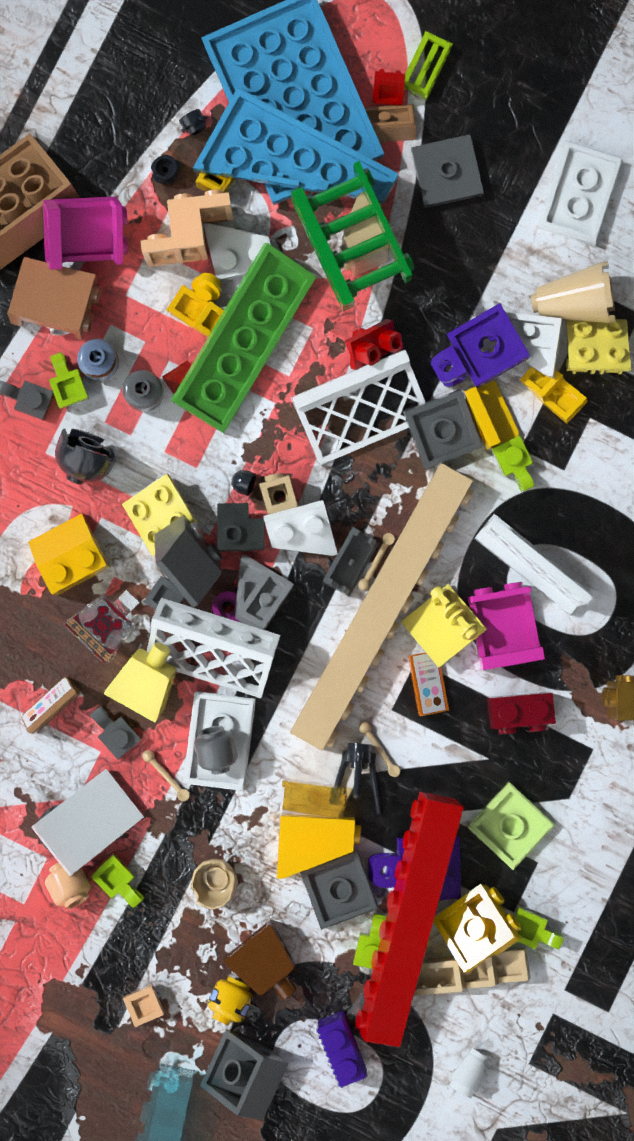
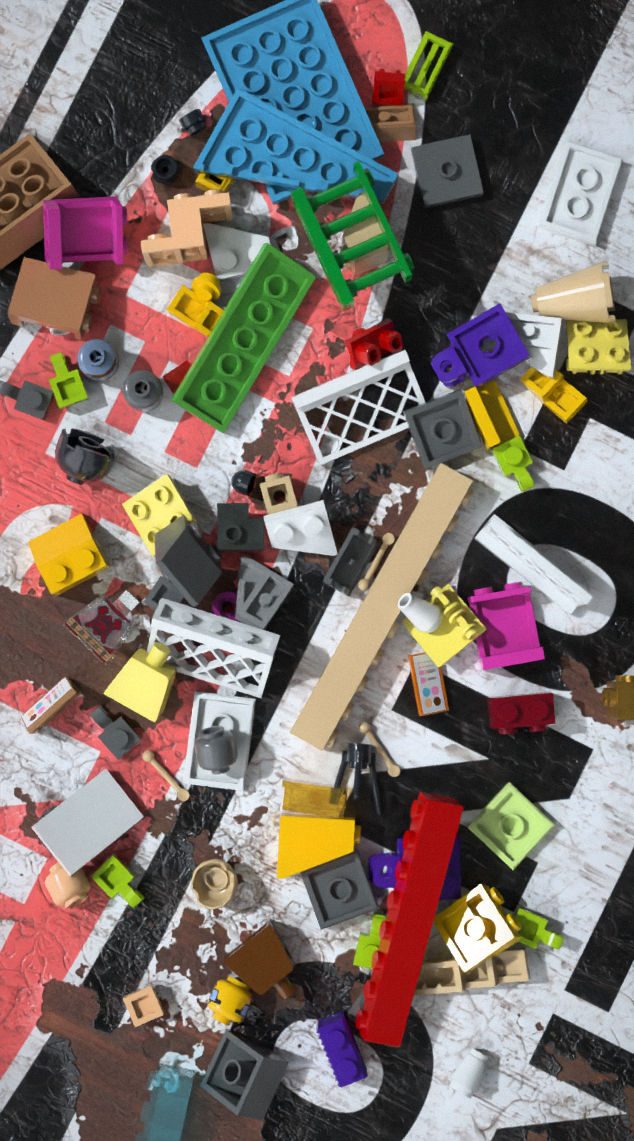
(422, 614): none -> white cone

